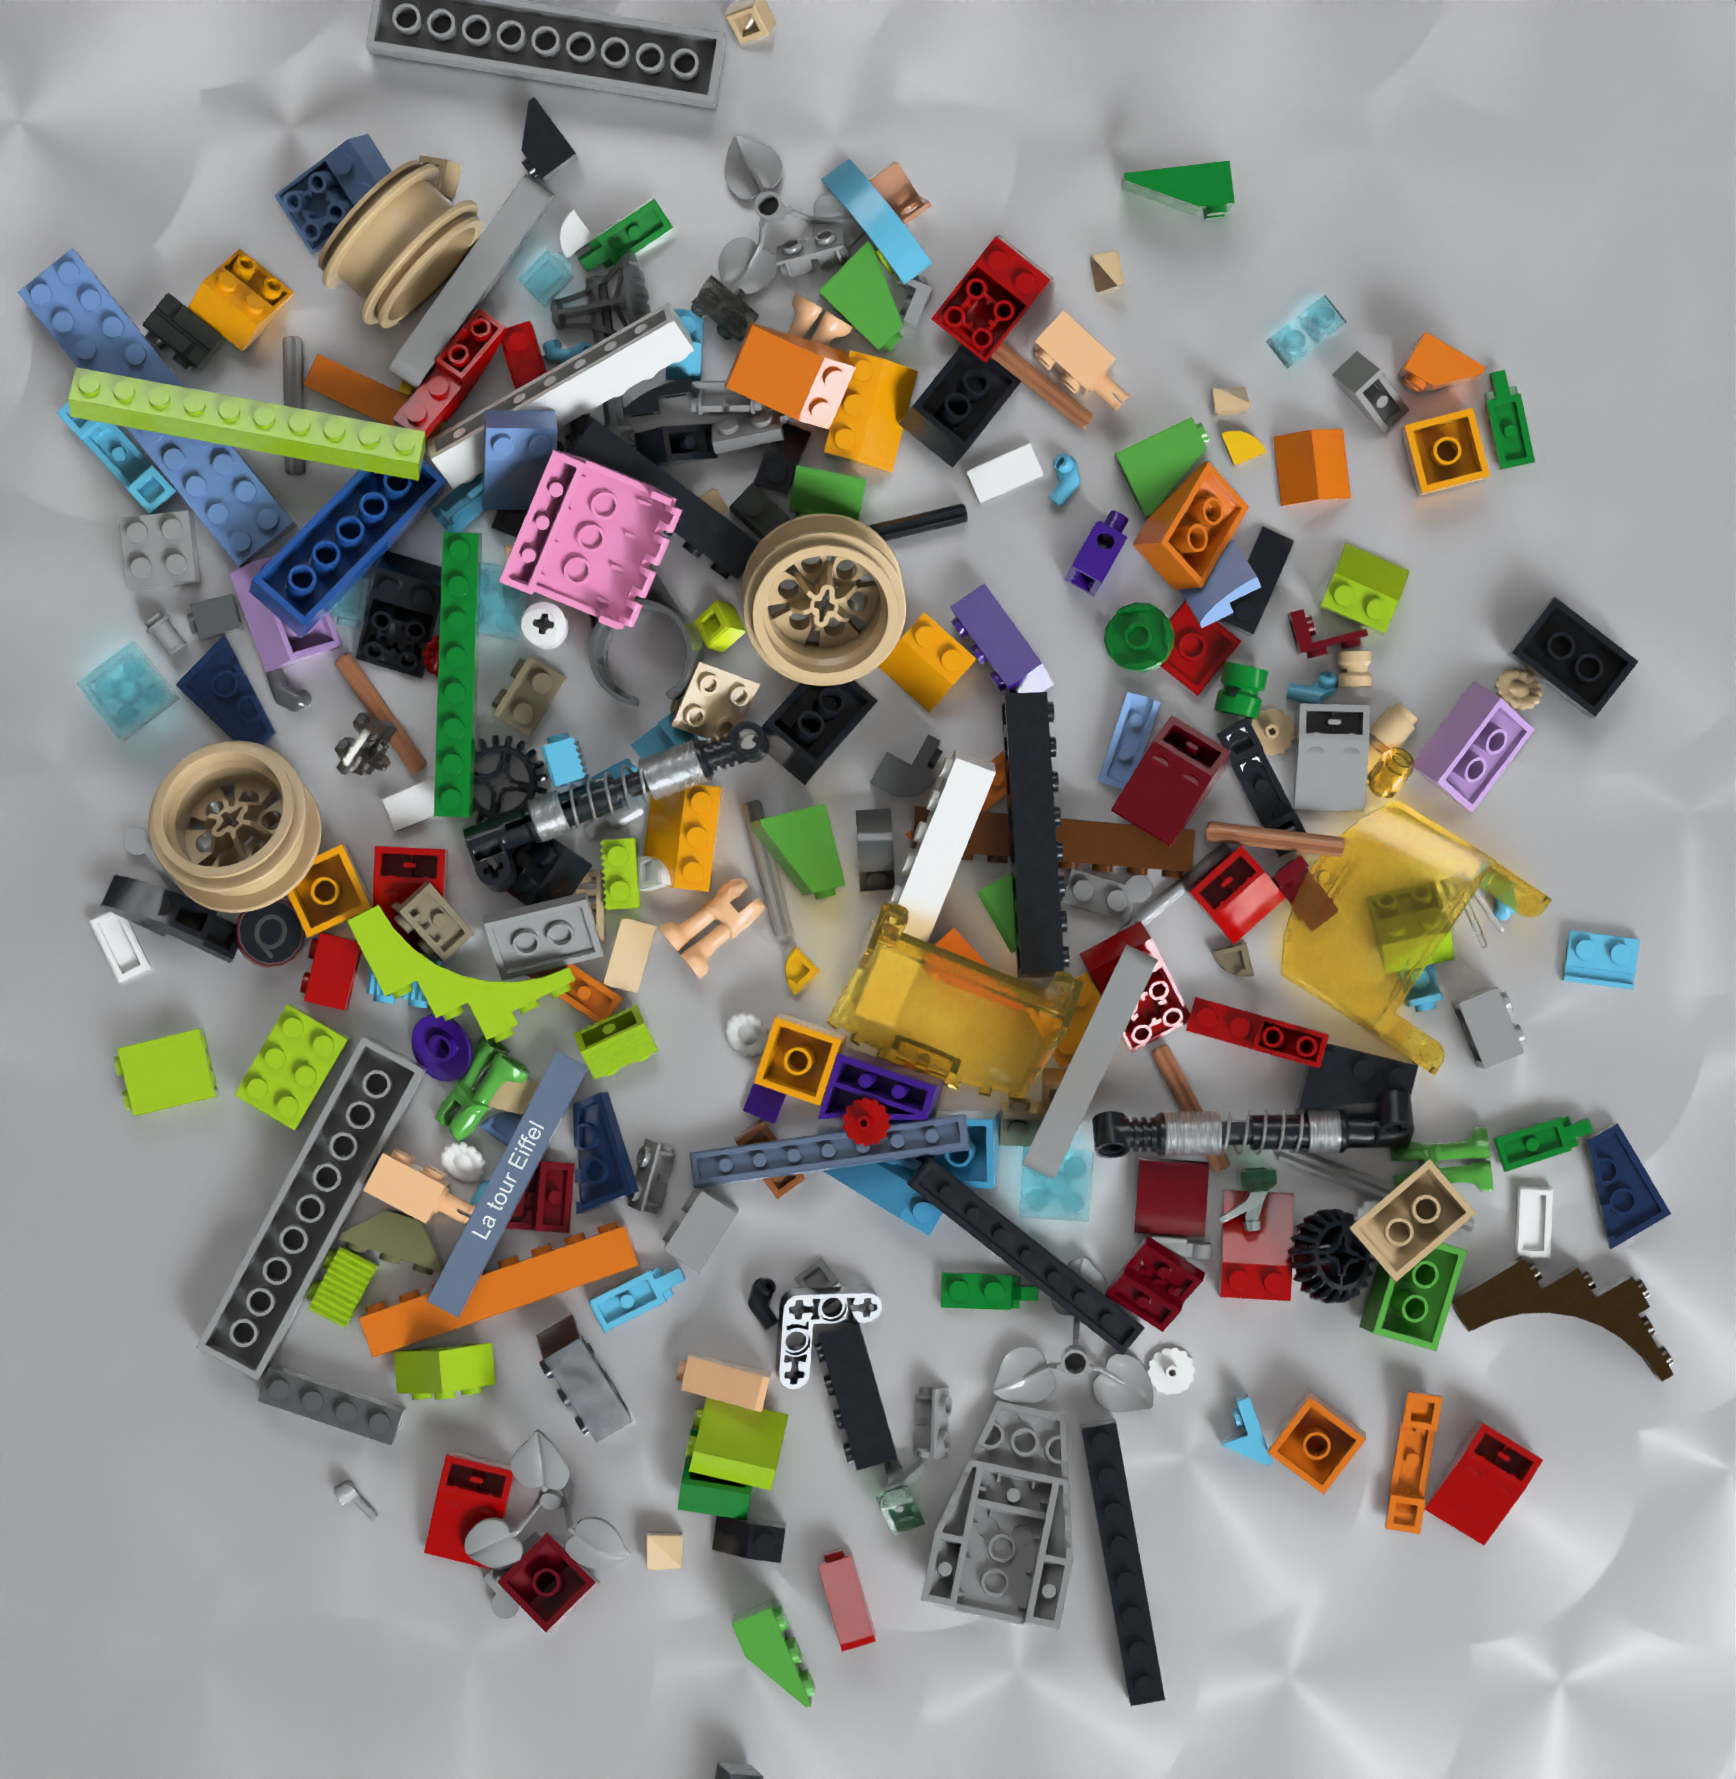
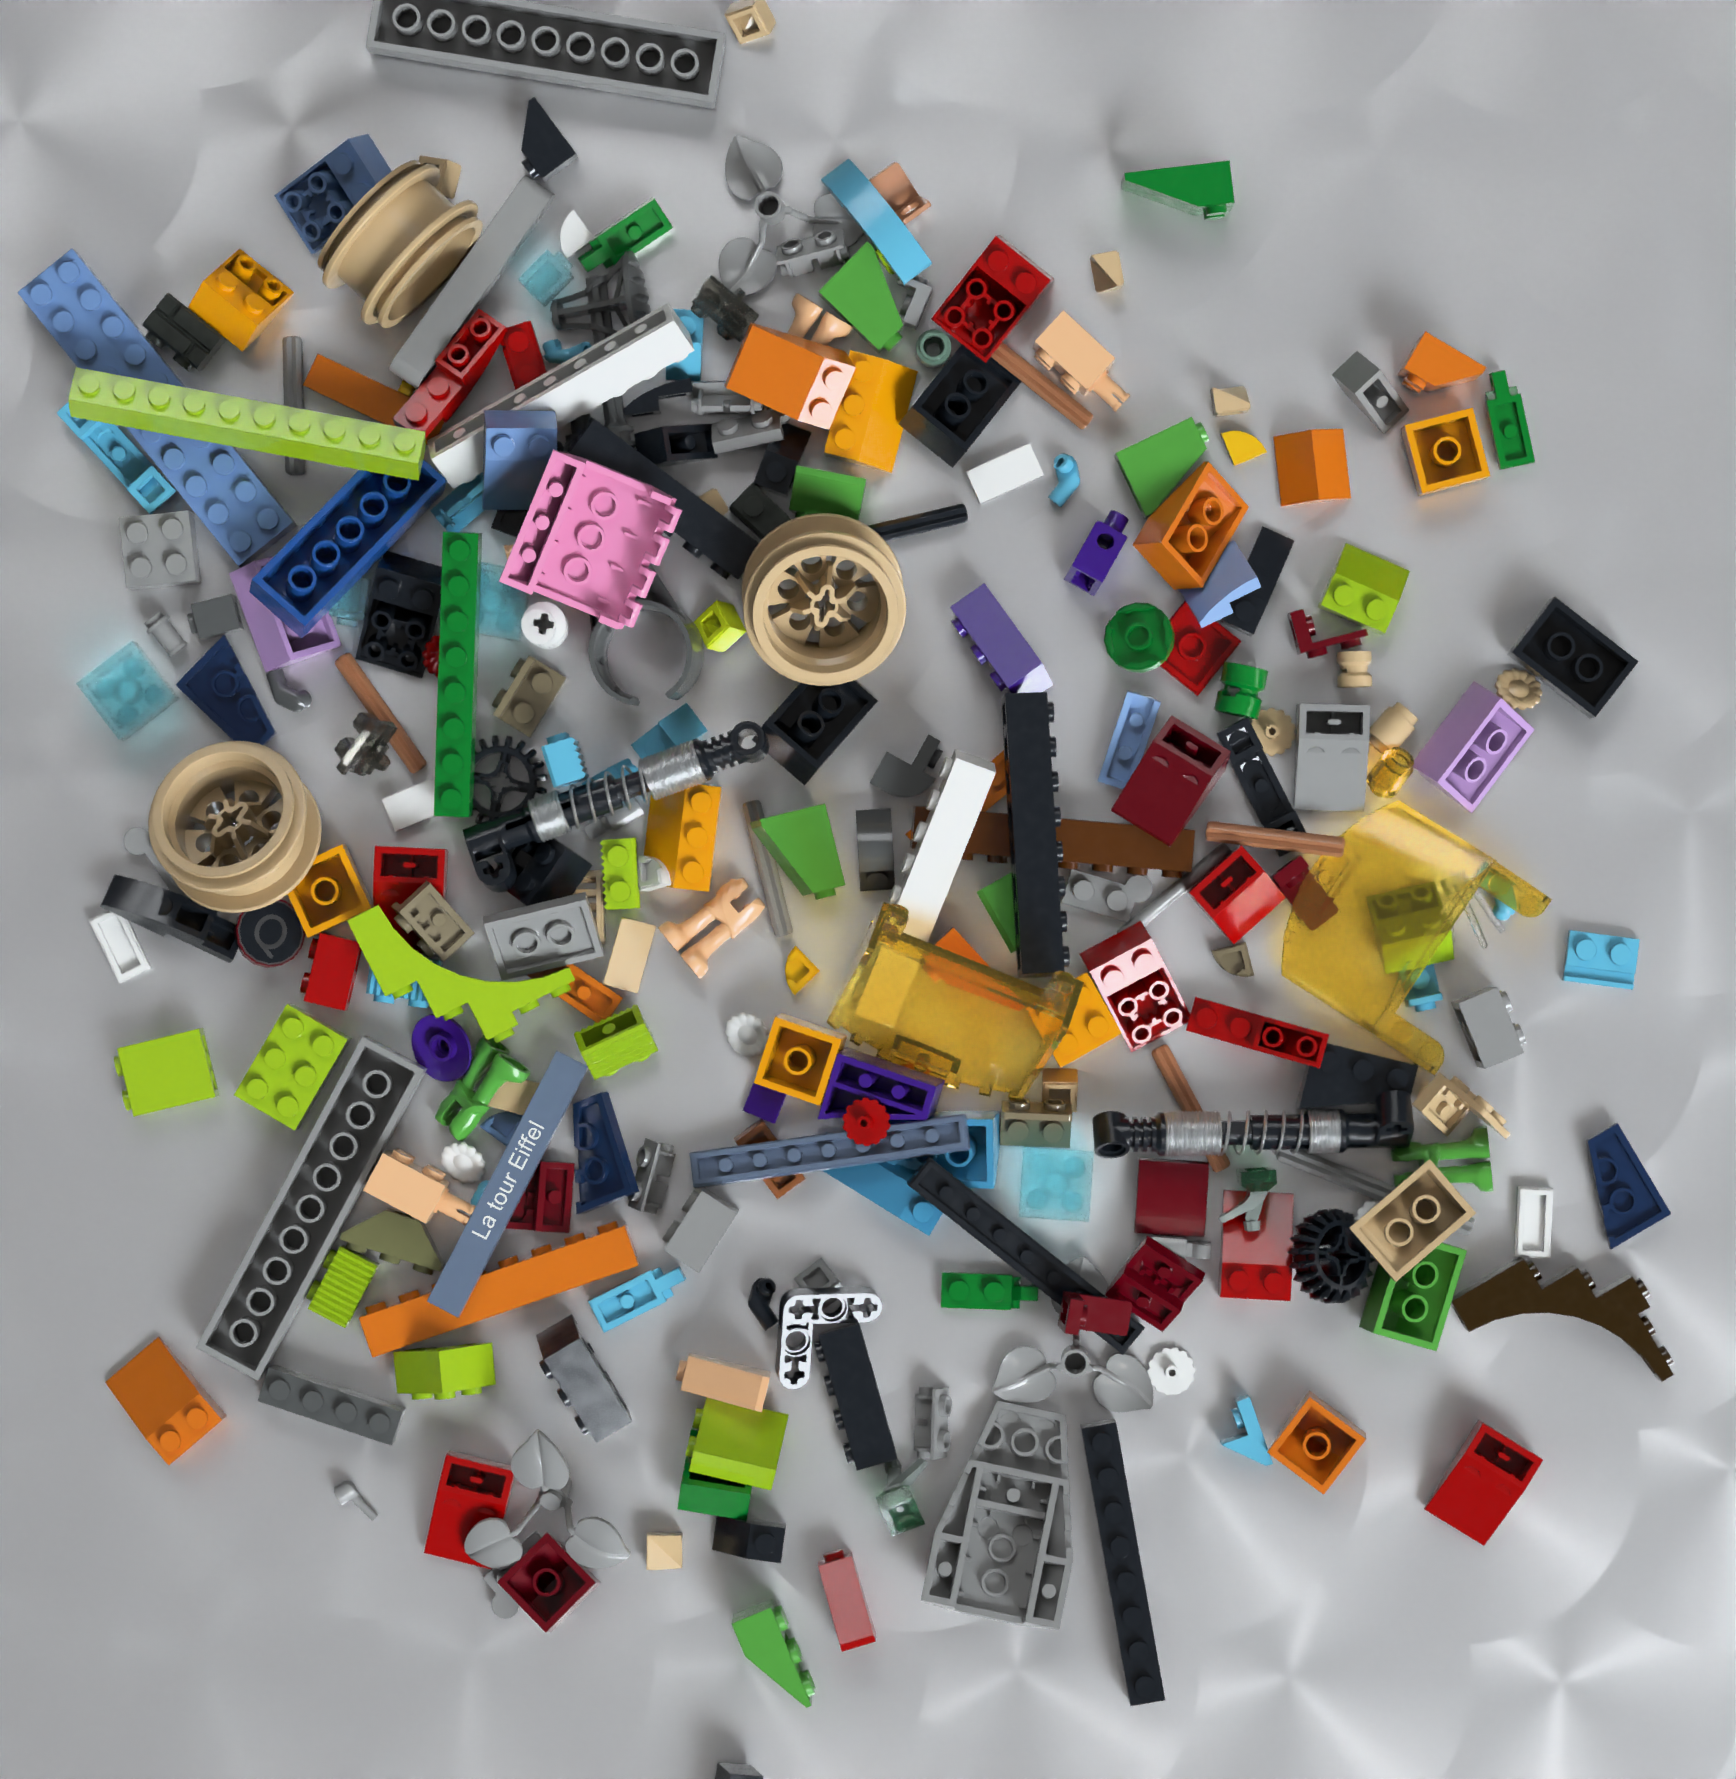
(165, 1400): none -> orange slope
(713, 702): tan hinge -> none
(927, 662): light orange slope -> none
(933, 337): none -> sand green brick
(1090, 1062): light grey beam -> none
(1094, 1314): none -> dark red bracket
(1306, 331): clear light blue slope -> none
(1317, 692): medium azure arm -> none
(1412, 1462): orange slope -> none
(1449, 1101): none -> tan bracket
(1539, 1141): green hinge -> none

